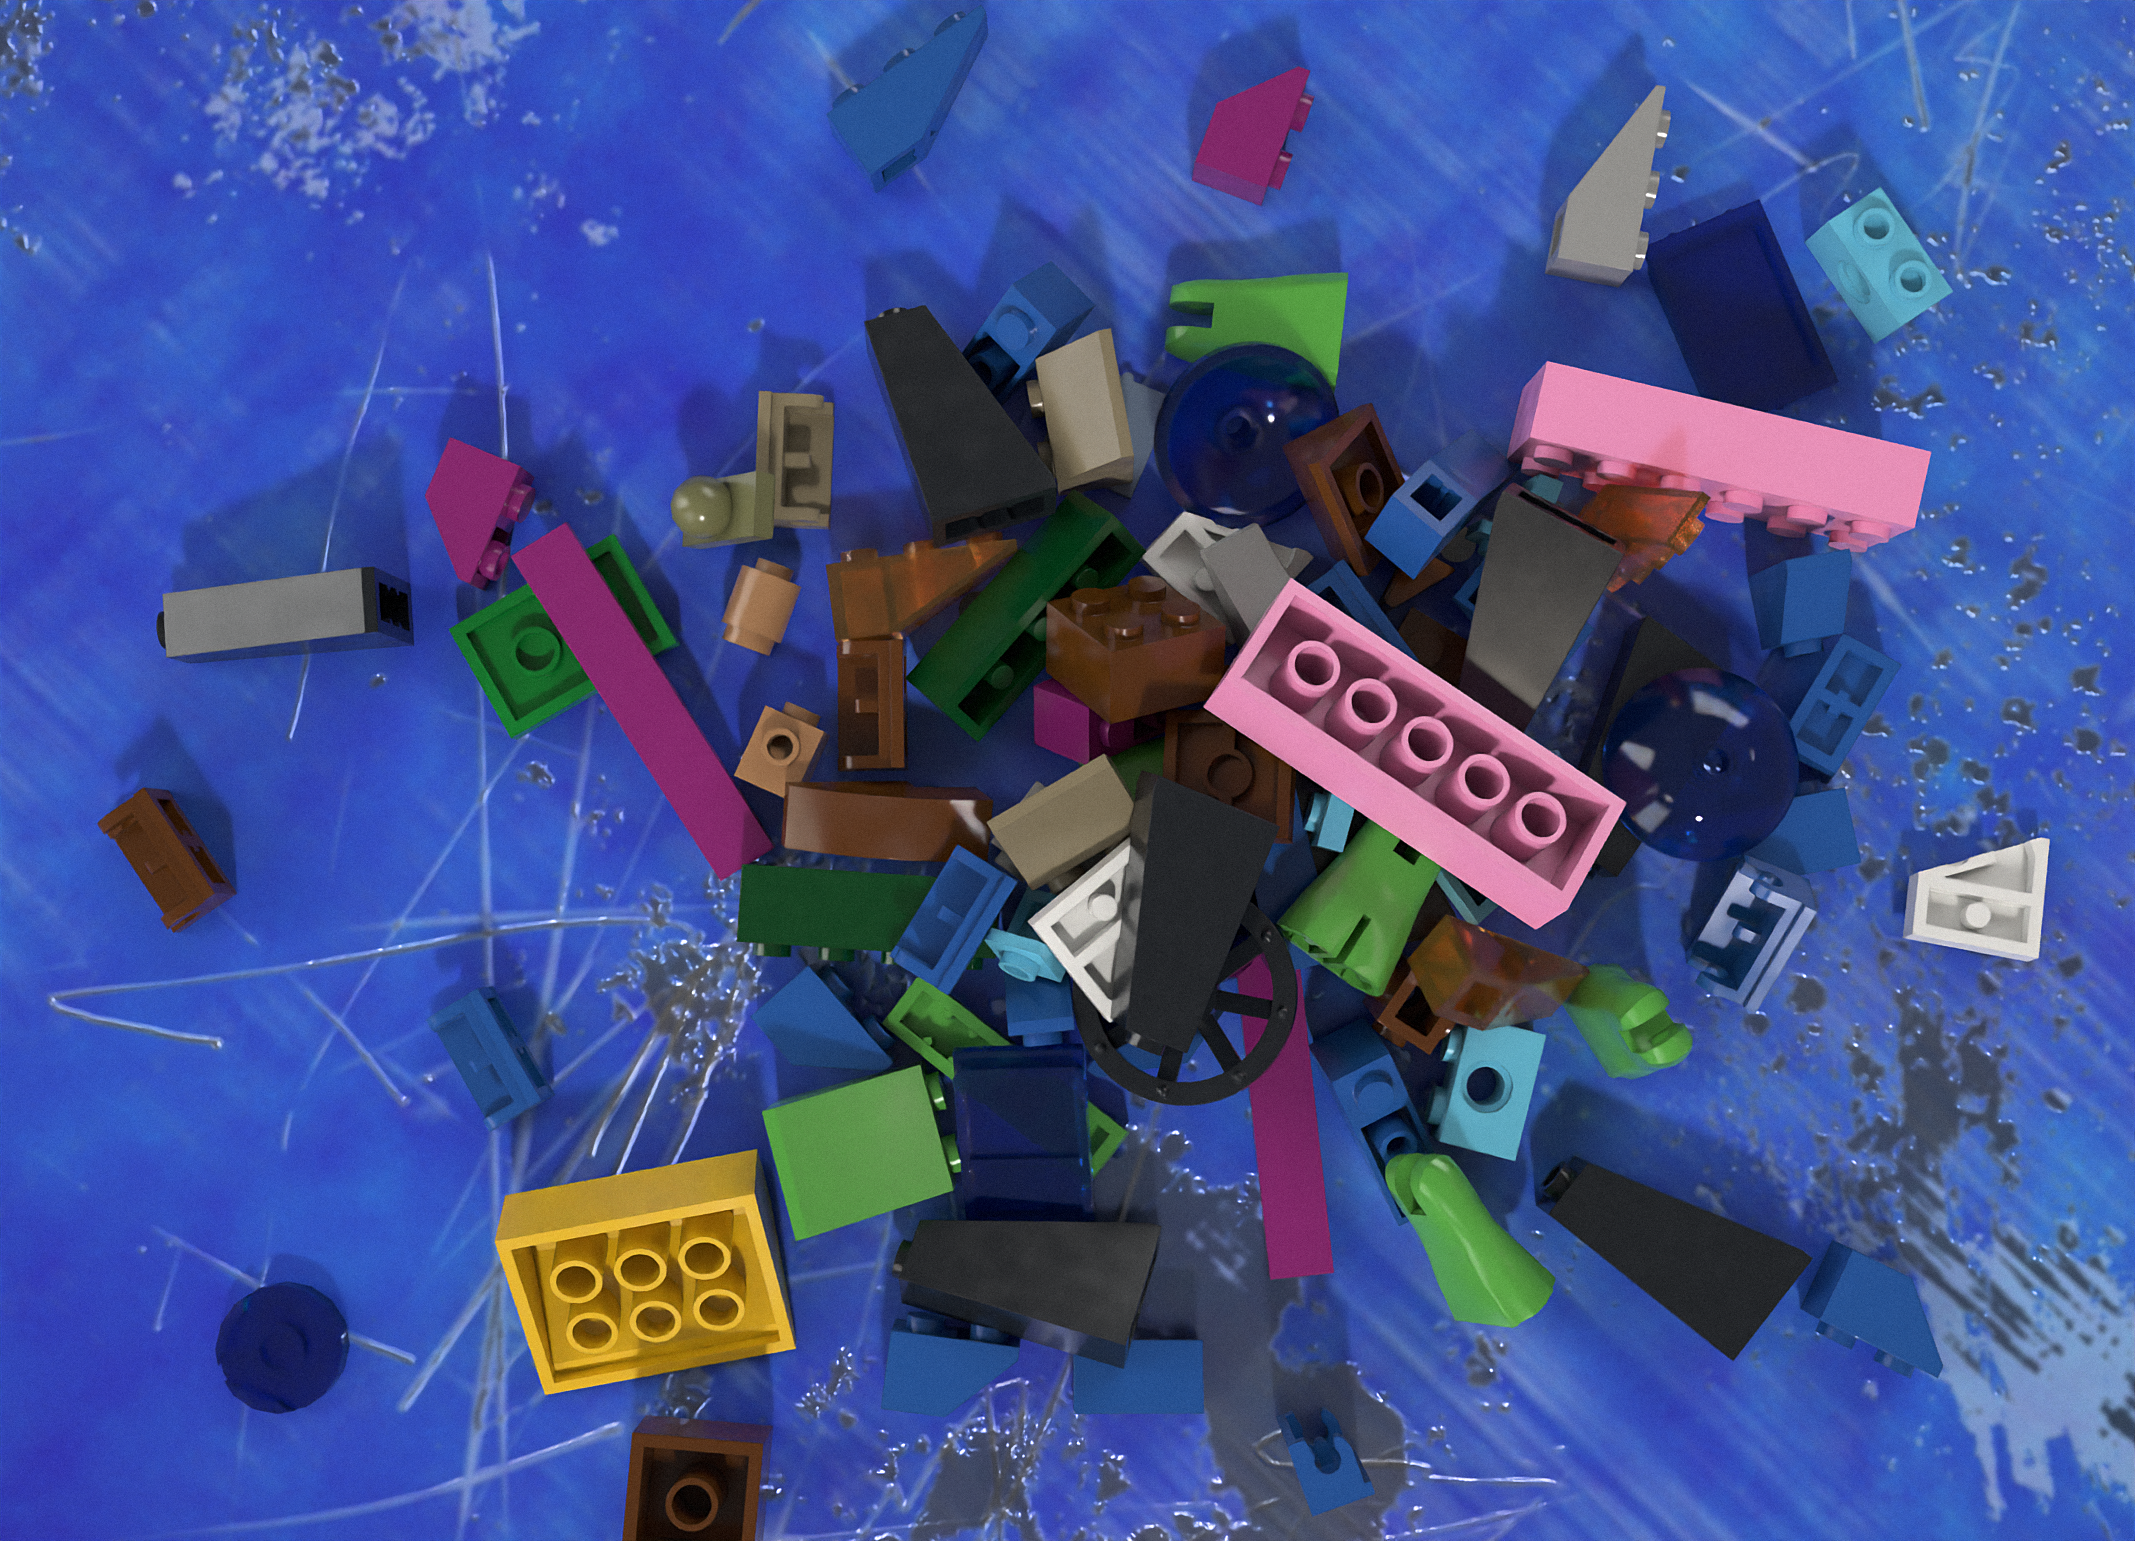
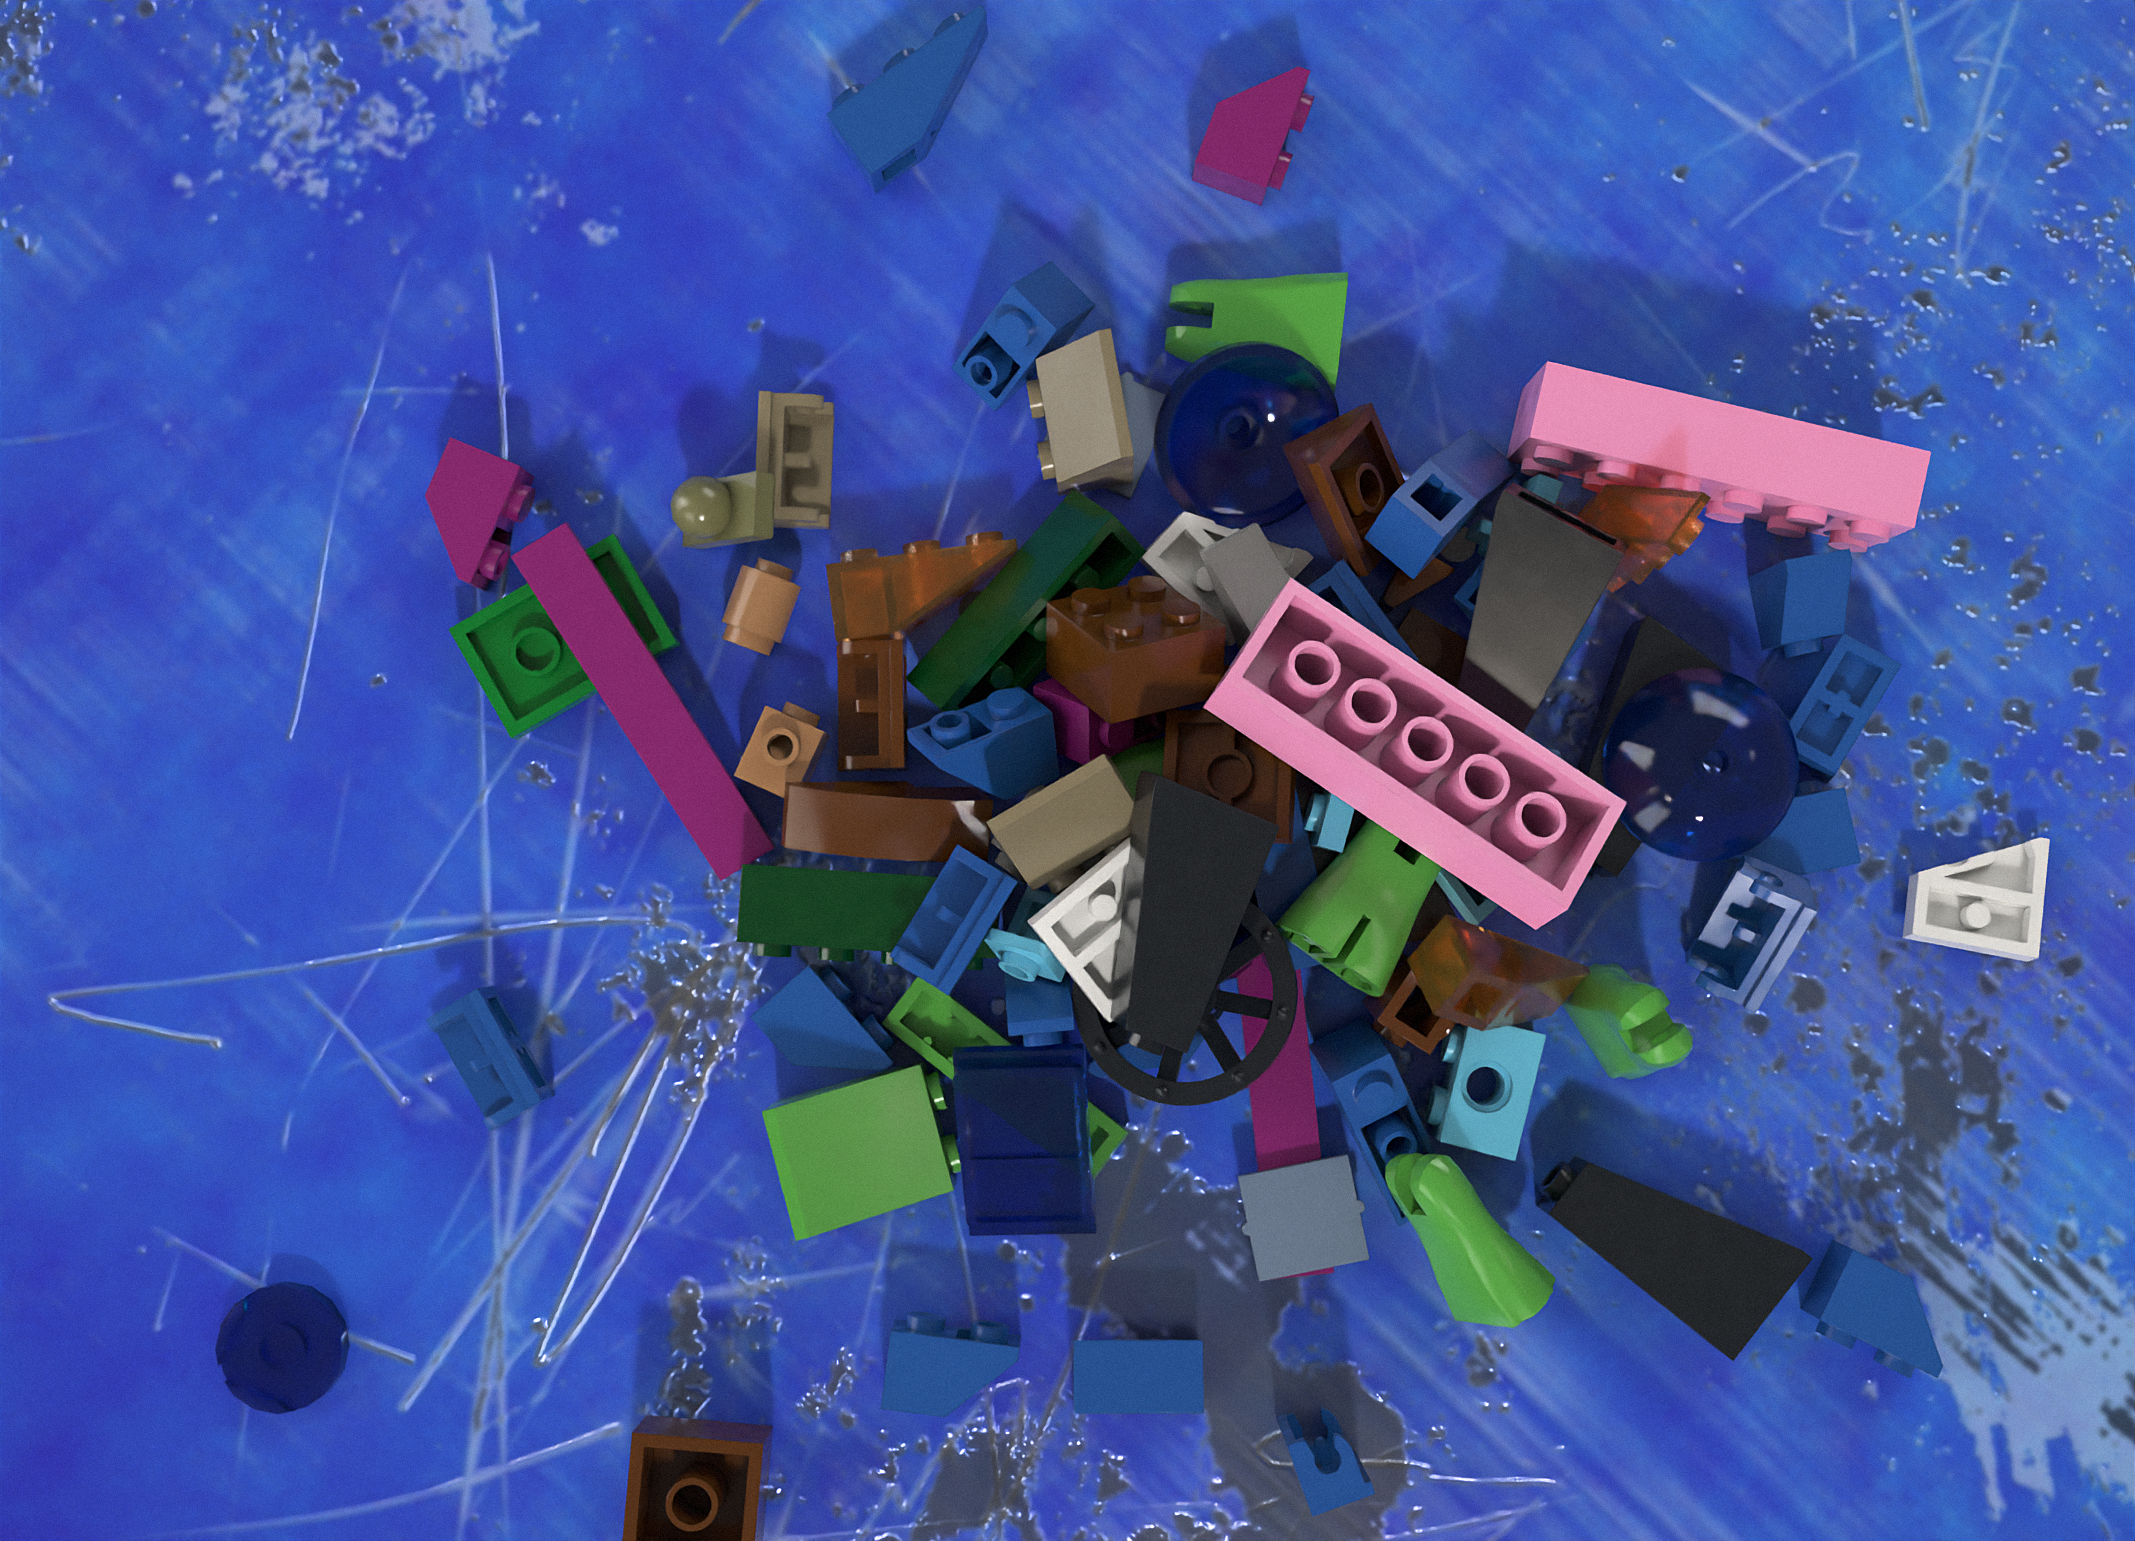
(168, 857): reddish brown hinge -> none
(287, 617): slope -> none
(647, 1271): yellow slope -> none
(956, 439): black slope -> none
(993, 744): none -> blue slope
(1035, 1280): black slope -> none
(1303, 1217): none -> sand blue piece
(1600, 221): light grey slope -> none
(1738, 312): clear blue piece -> none
(1877, 265): medium azure brick -> none

